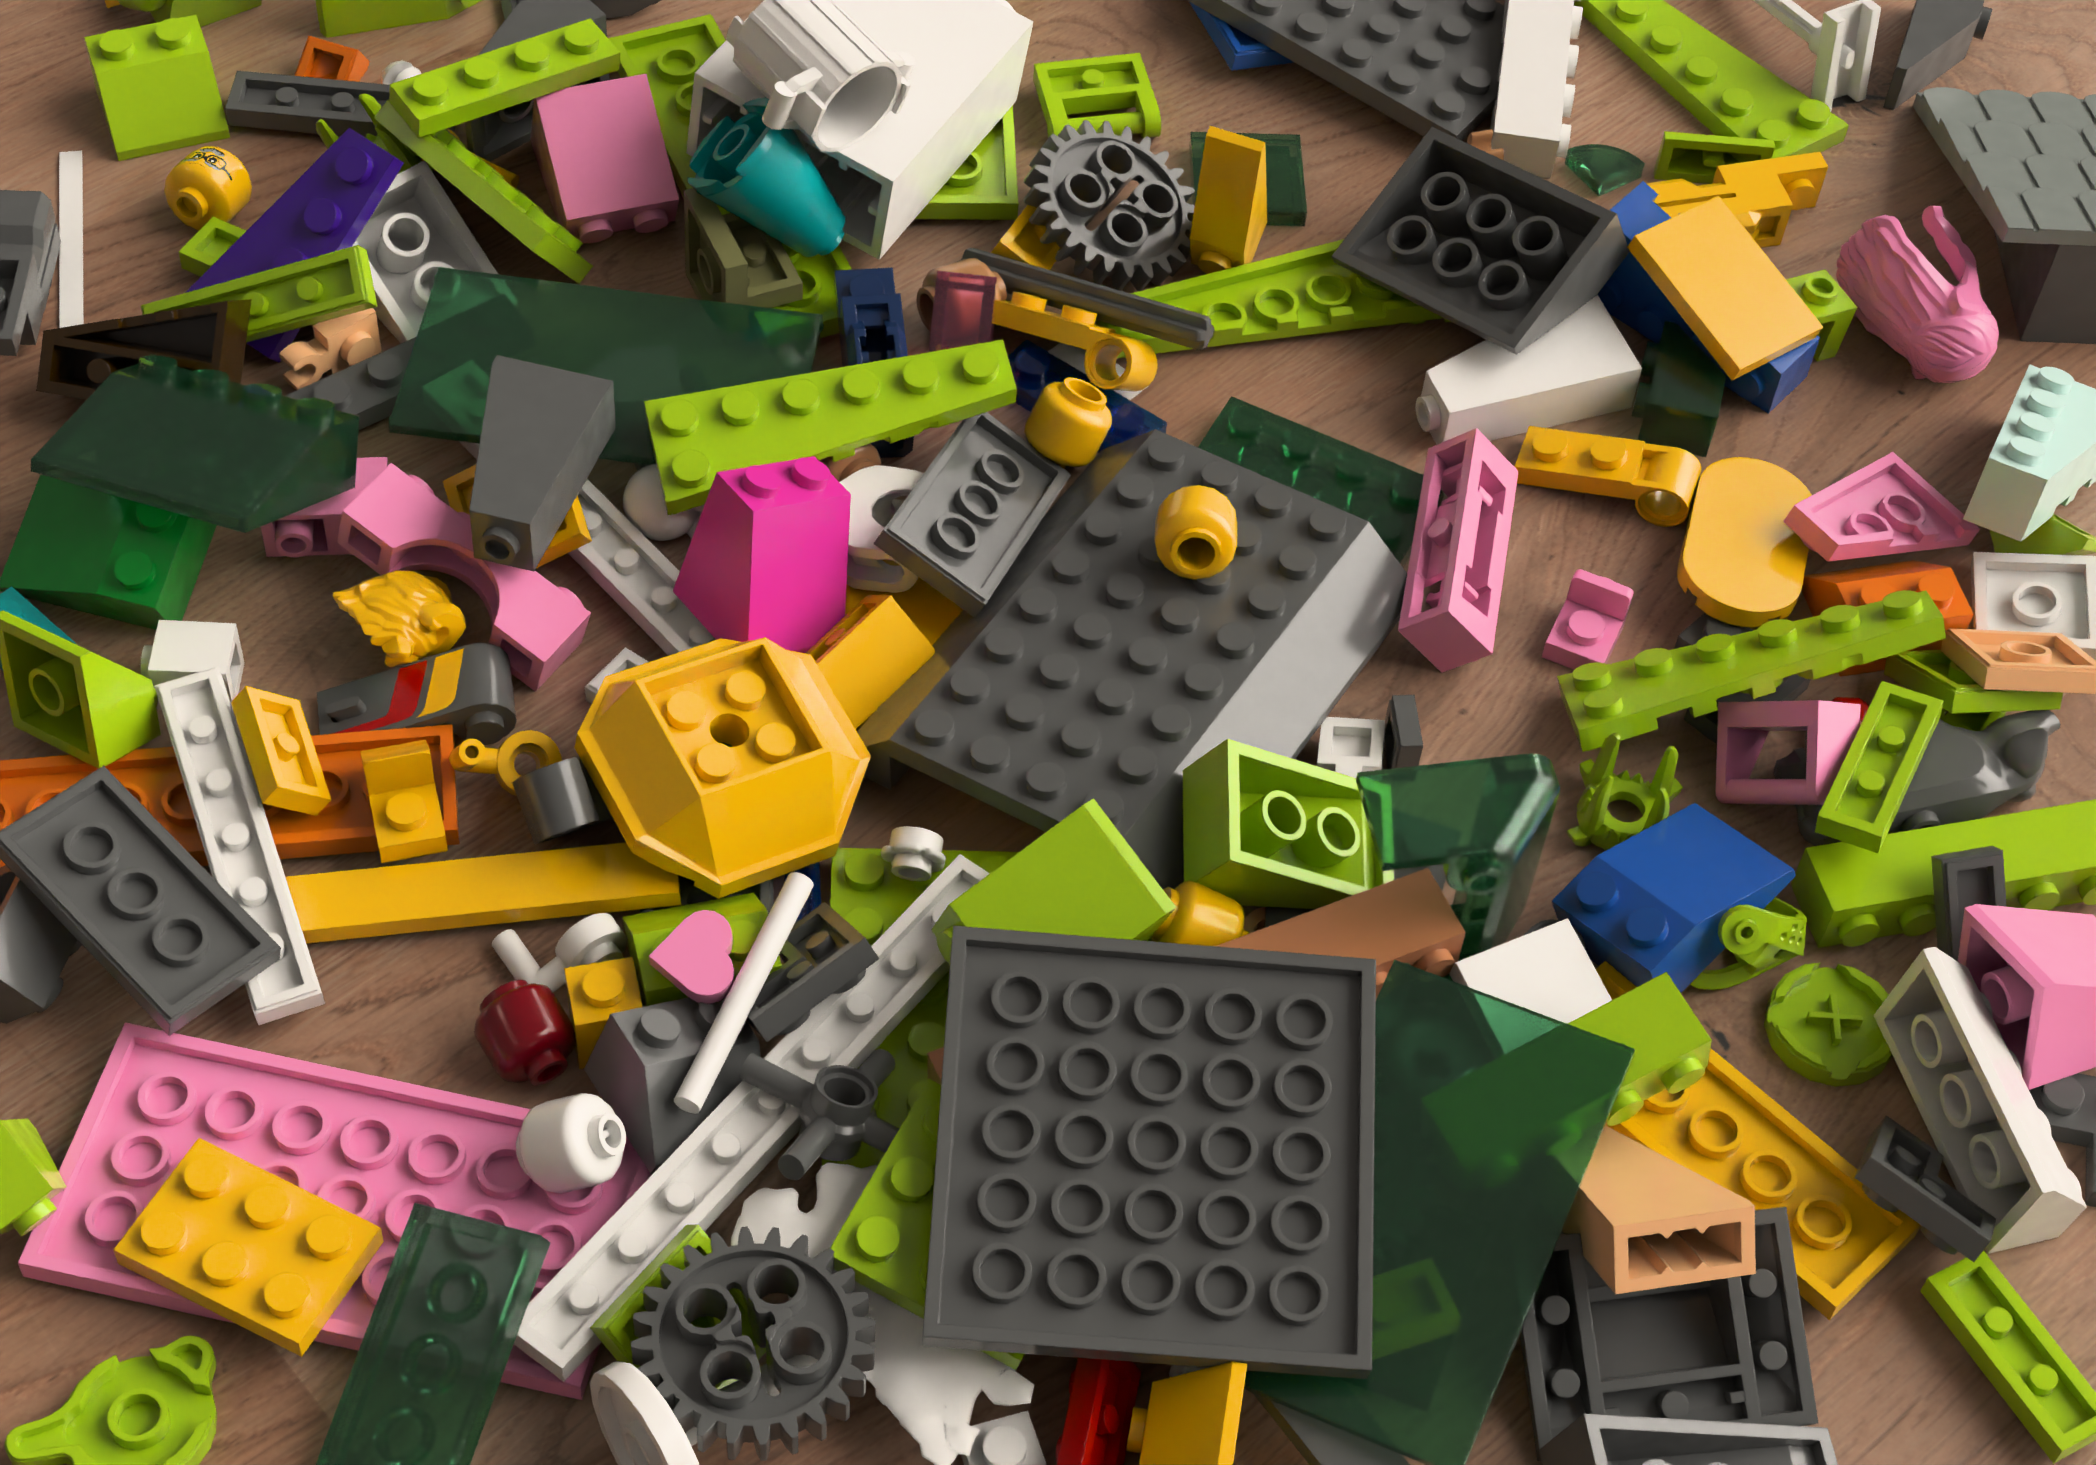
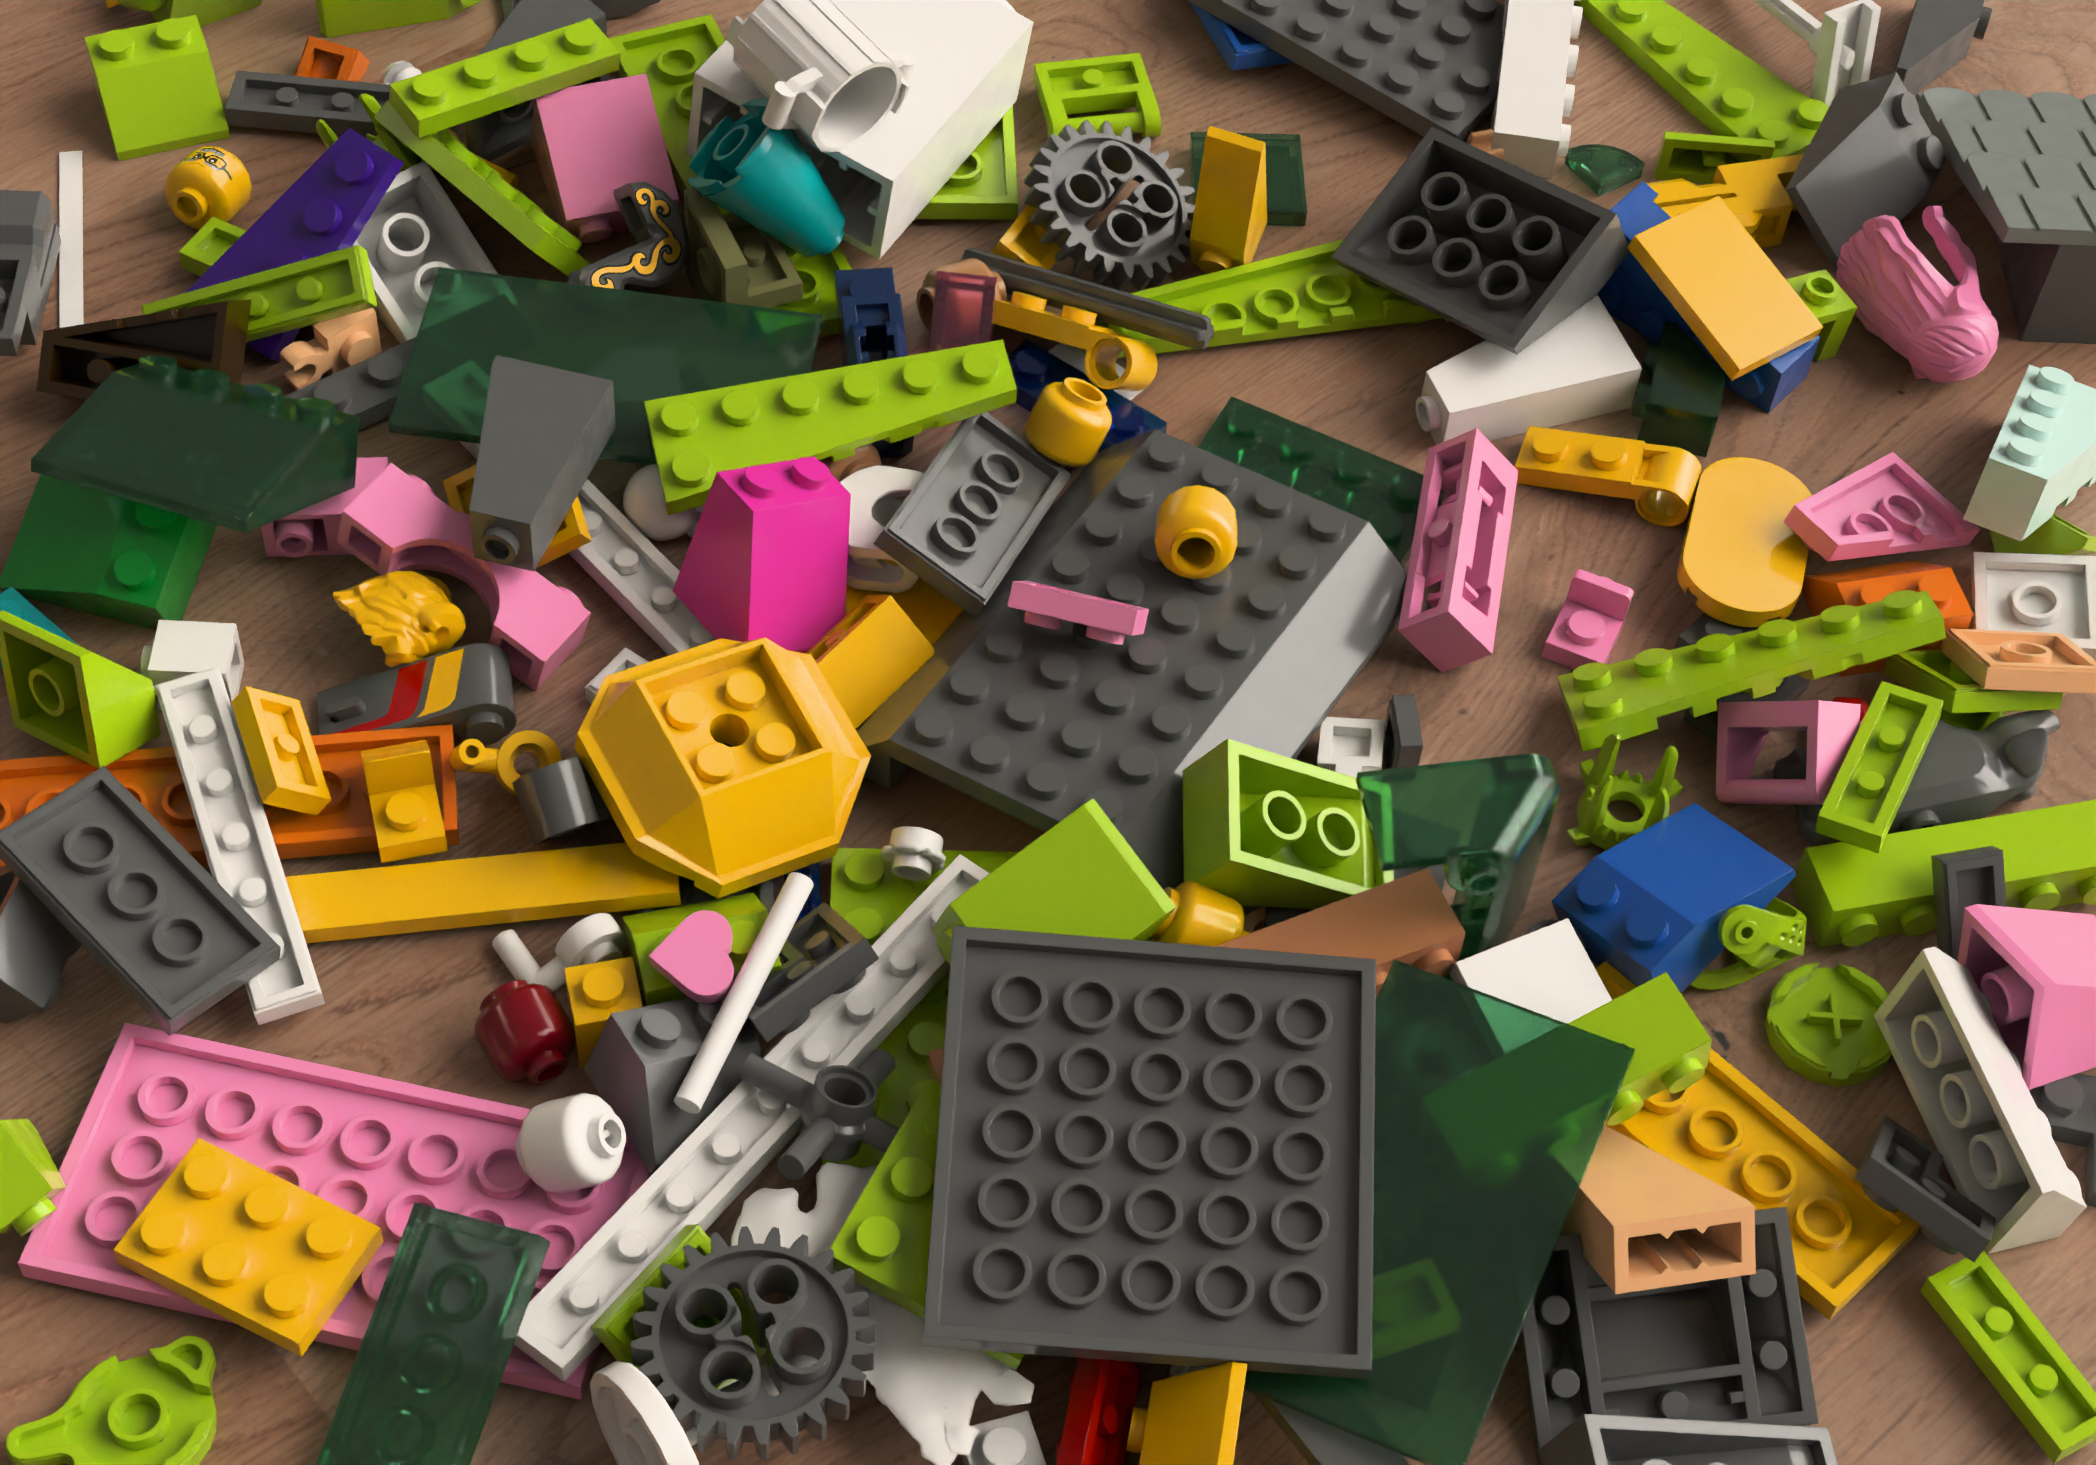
(659, 247): none -> dark grey animal
(1050, 605): none -> bright pink plate
(1865, 162): none -> dark grey slope

